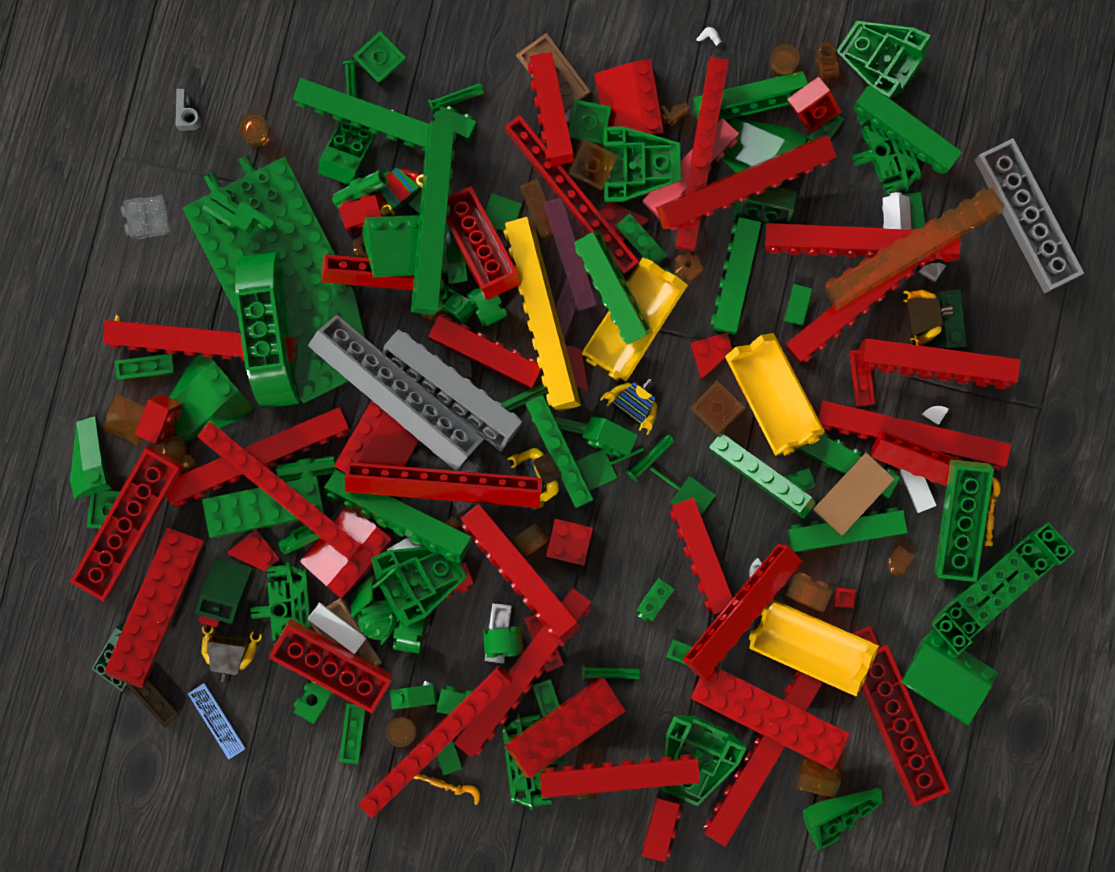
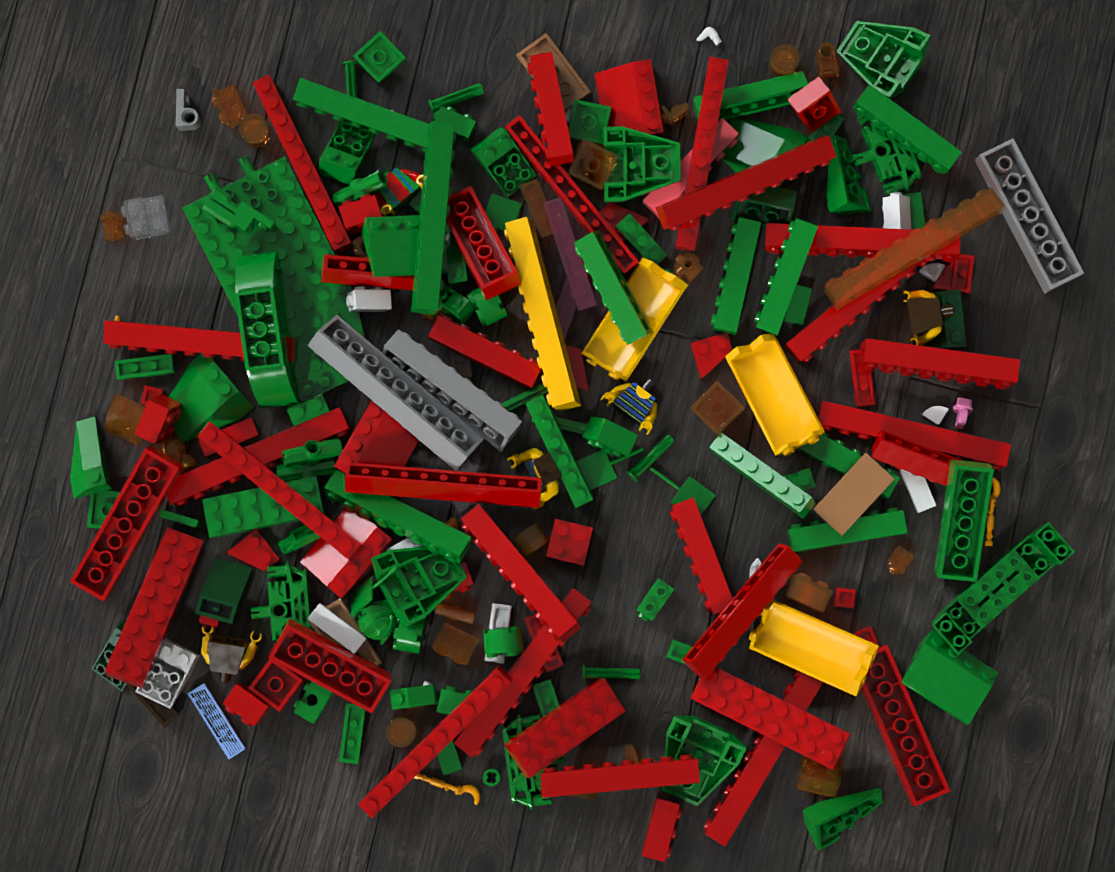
(112, 226): none -> clear orange bracket
(150, 392): none -> red tile
(169, 673): none -> white slope
(180, 519): none -> green tile
(230, 105): none -> clear orange bracket
(238, 432): none -> red tile
(247, 705): none -> red brick
(276, 685): none -> red brick
(302, 164): none -> red brick
(308, 409): none -> green brick
(312, 452): none -> green piece
(369, 300): none -> white brick
(455, 613): none -> clear orange pin
(455, 644): none -> clear orange bracket
(485, 776): none -> green bush
(503, 161): none -> green slope
(630, 753): none -> clear orange bracket
(786, 276): none -> green brick
(843, 188): none -> green wedge
(957, 275): none -> red wing
(962, 409): none -> bright pink piece

